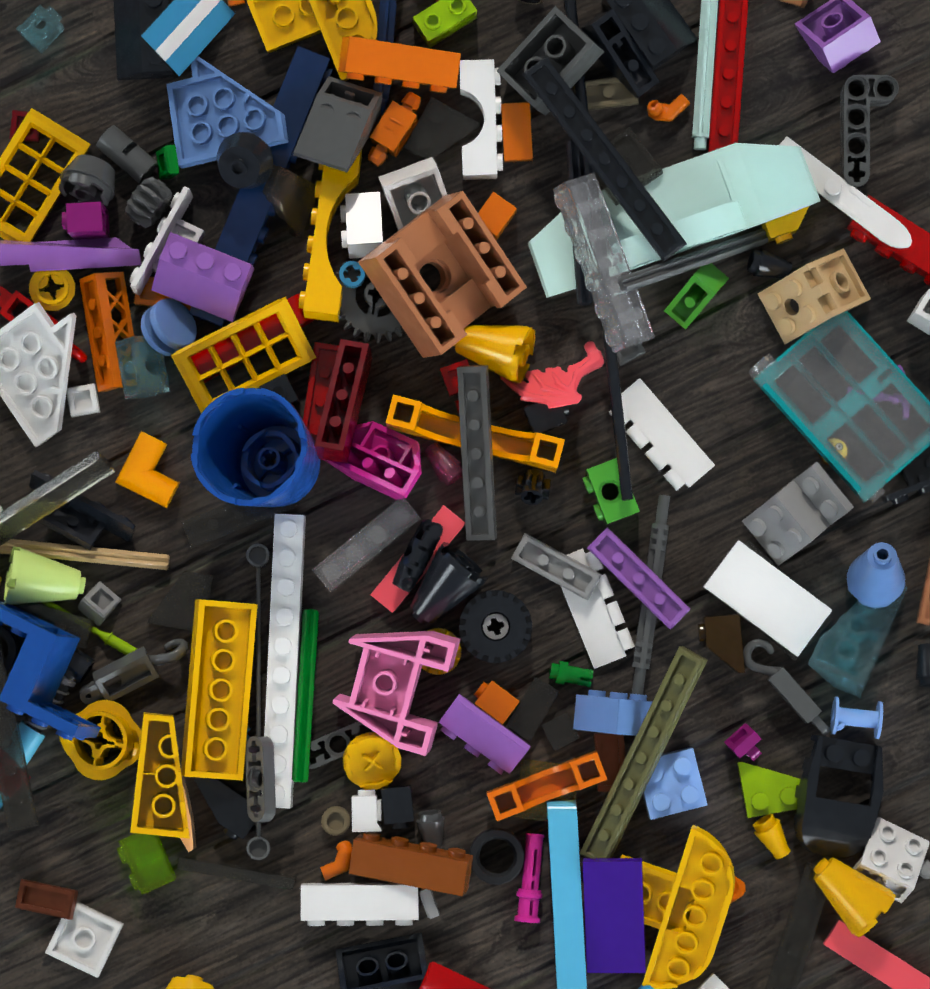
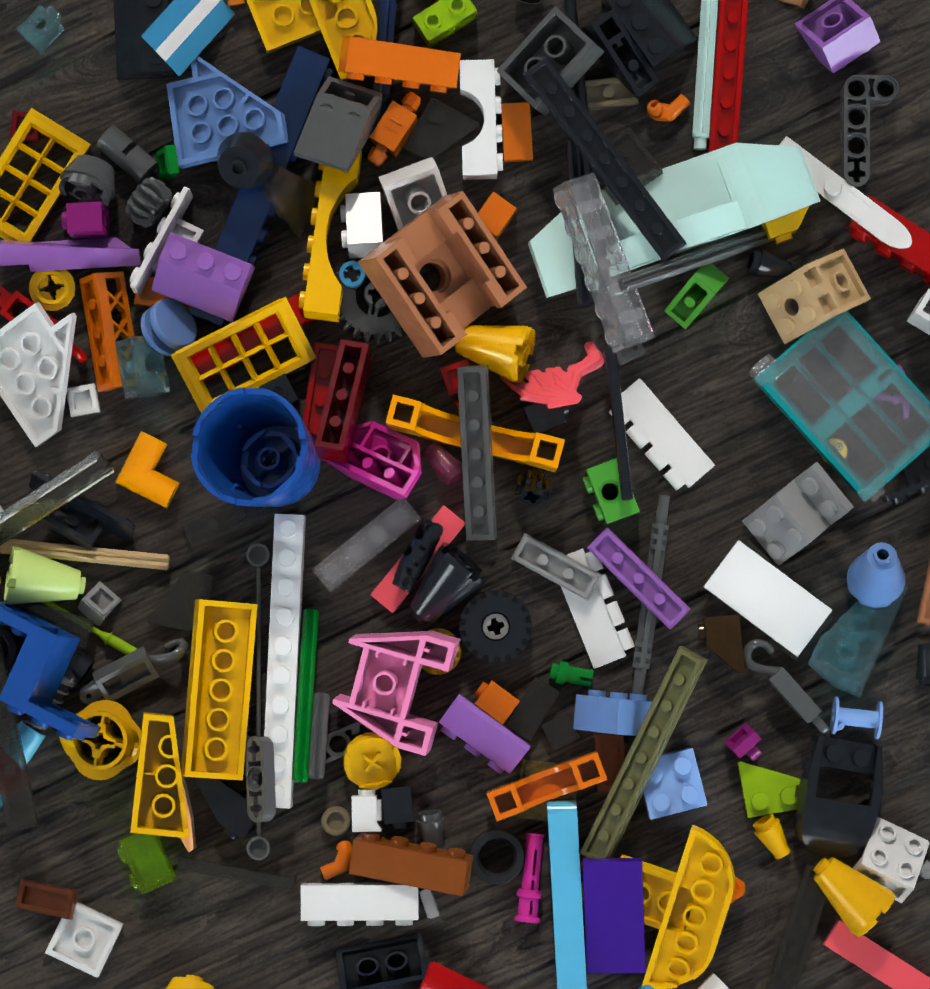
(318, 738): none -> dark grey axle

